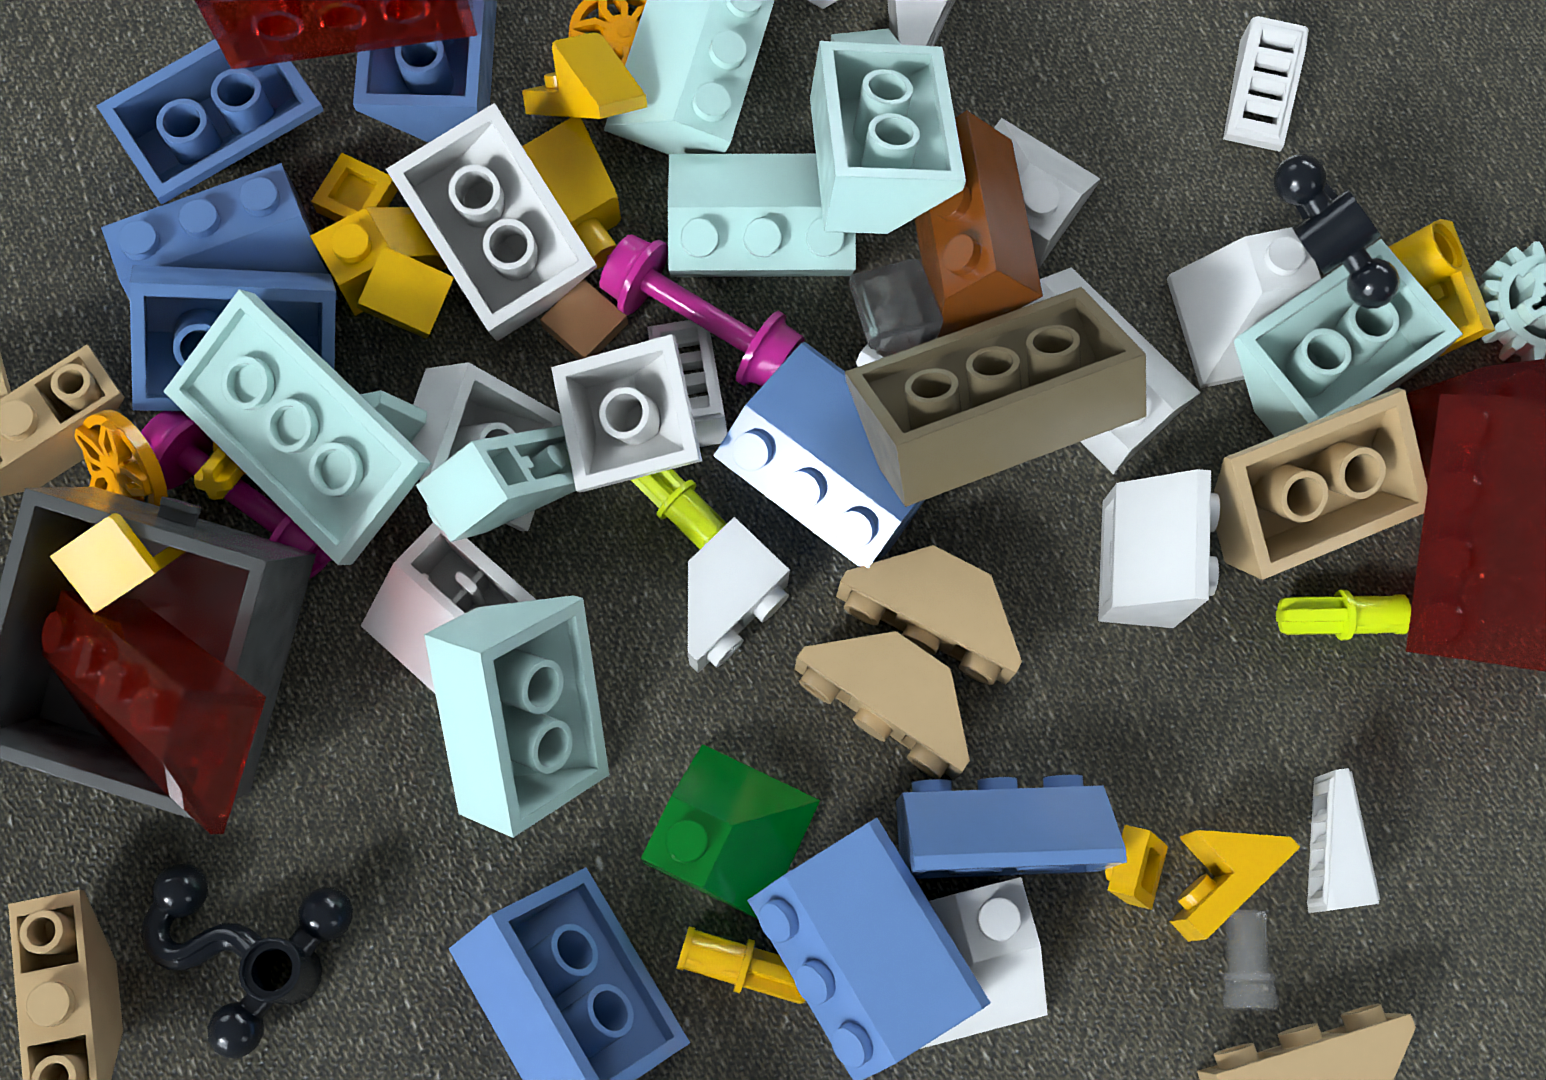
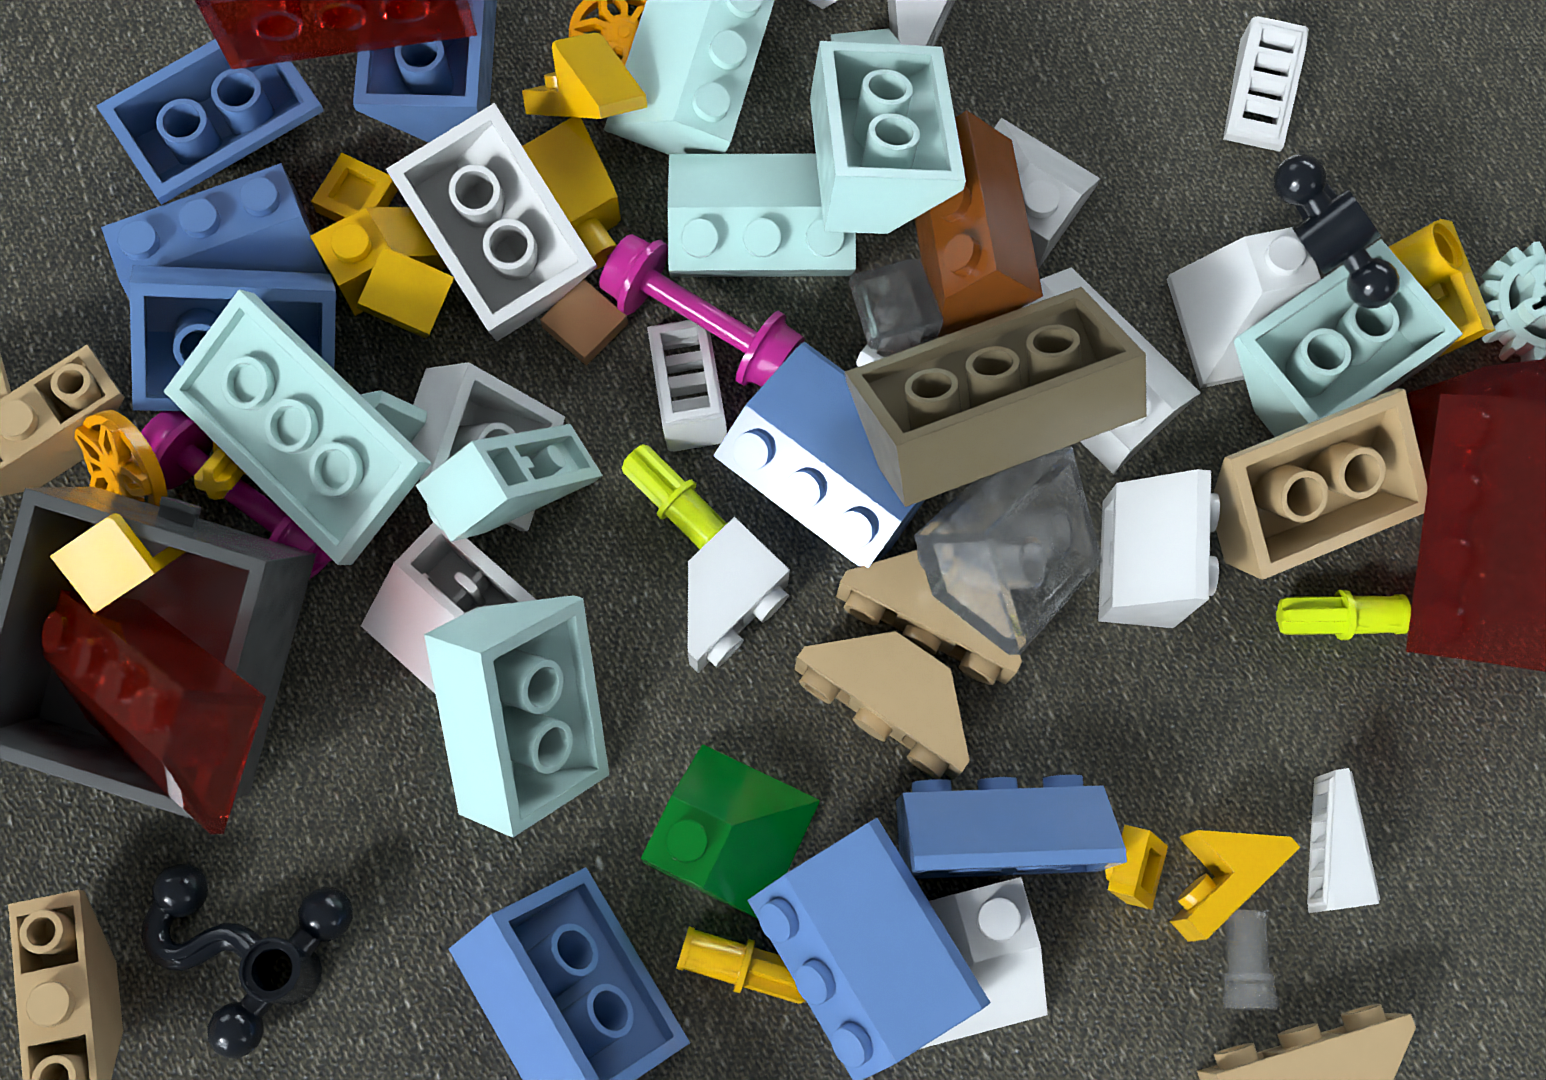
(626, 413): white slope -> none
(1012, 549): none -> clear slope

